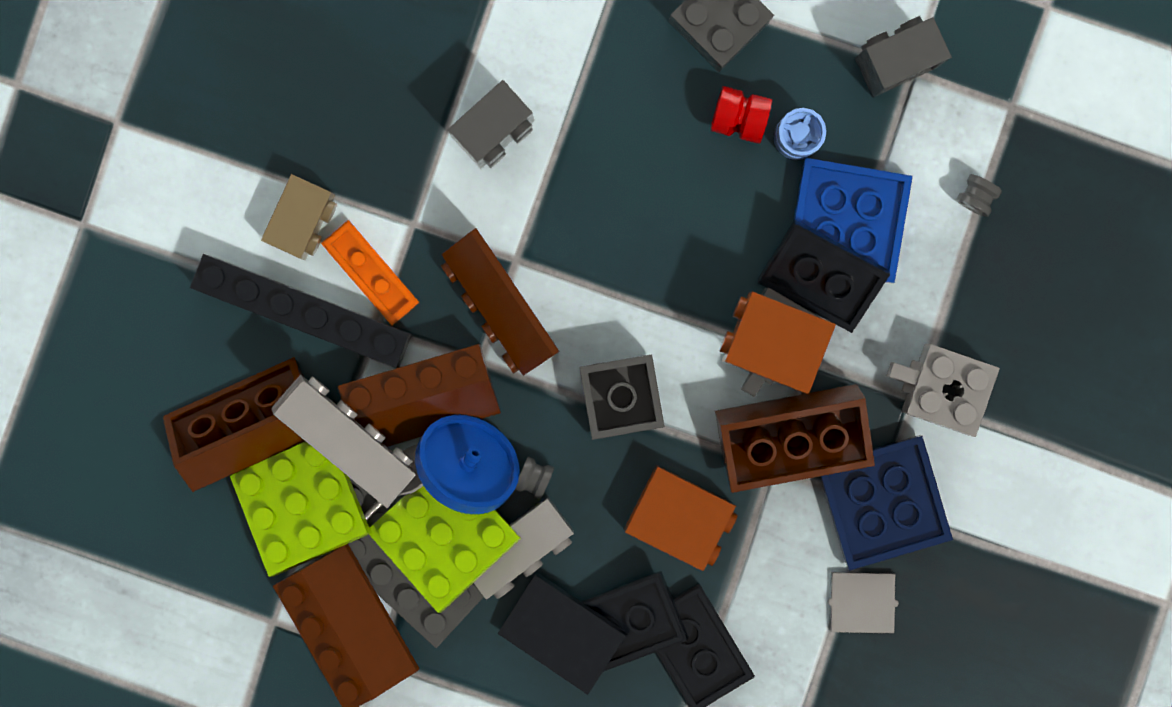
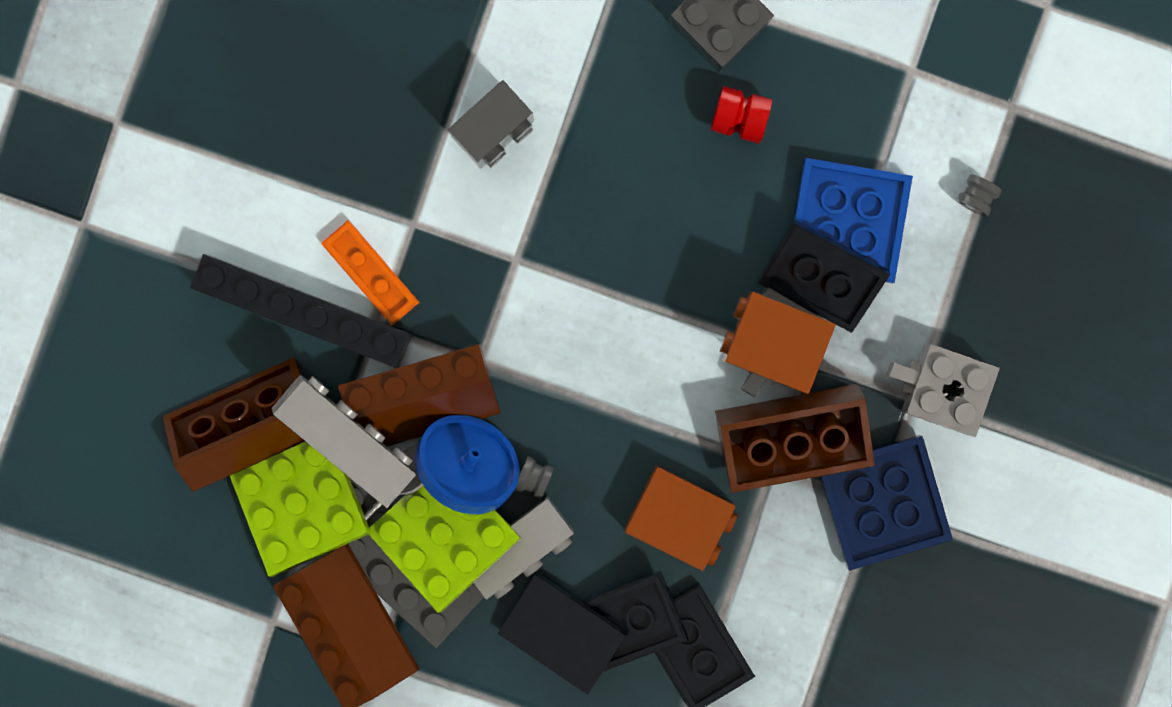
(299, 218): dark tan brick -> none
(499, 302): reddish brown slope -> none
(621, 396): dark grey brick -> none
(799, 134): light blue wheel -> none
(862, 602): light grey piece -> none
(902, 57): dark grey brick -> none

